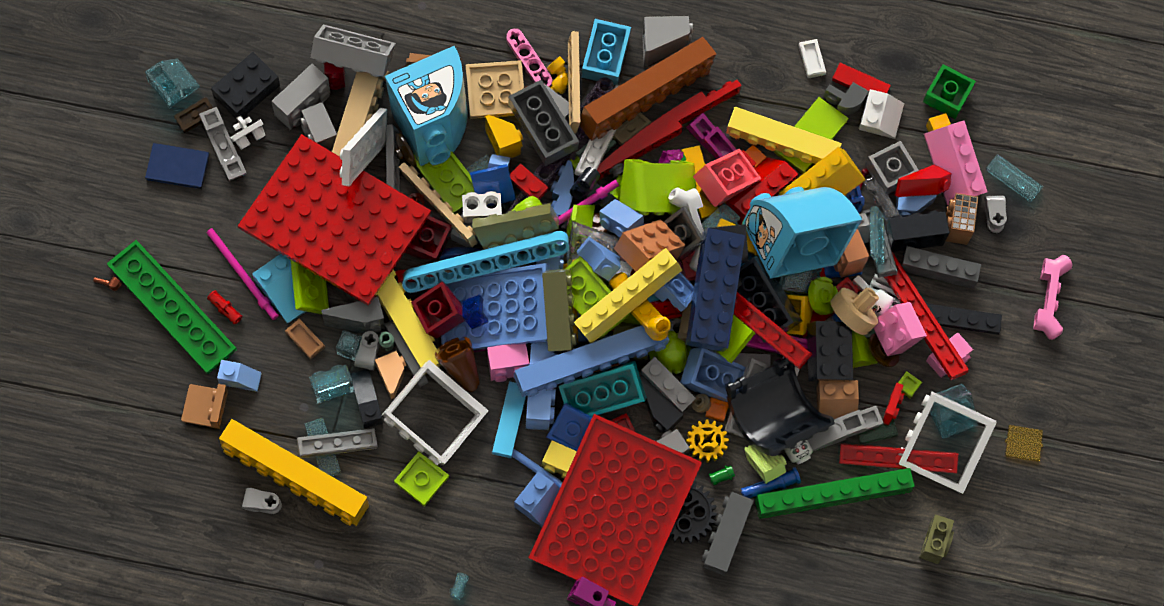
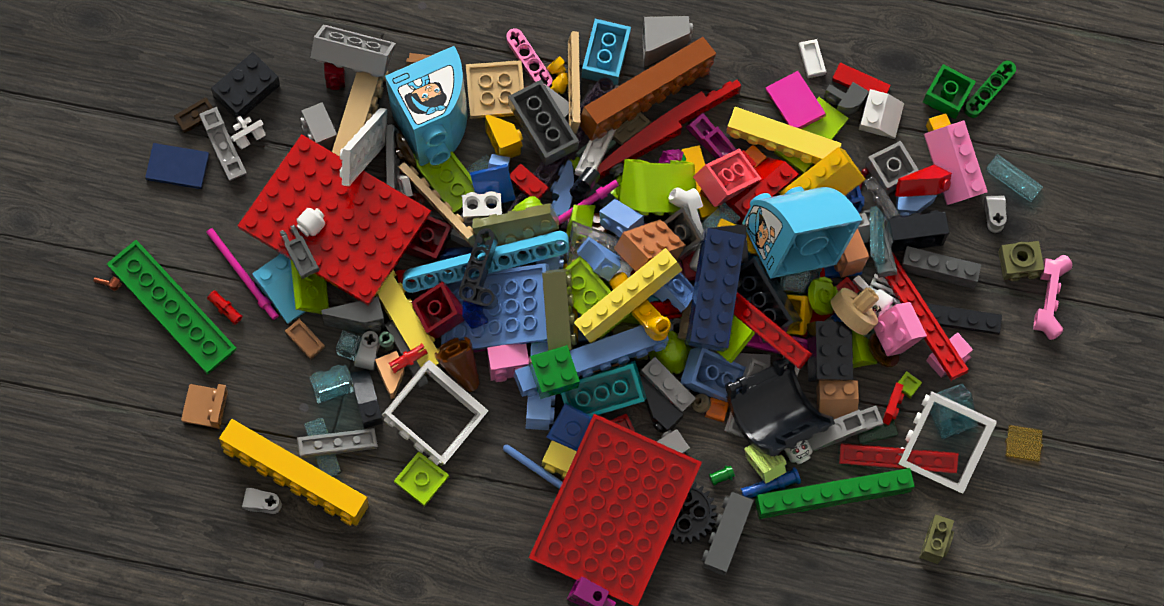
(171, 81): clear light blue slope -> none
(238, 376): light blue slope -> none
(300, 253): none -> dark grey hinge
(303, 92): light grey brick -> none
(311, 222): none -> white head
(404, 185): none -> white tile
(408, 358): none -> red pin
(457, 591): clear light blue pin -> none
(483, 268): none -> black beam
(509, 422): medium azure tile -> none
(537, 498): medium blue slope -> none
(554, 372): none -> green brick
(711, 446): yellow gear -> none
(795, 101): none -> dark pink tile
(961, 218): brick -> none
(990, 89): none -> green beam
(1016, 269): none -> olive brick

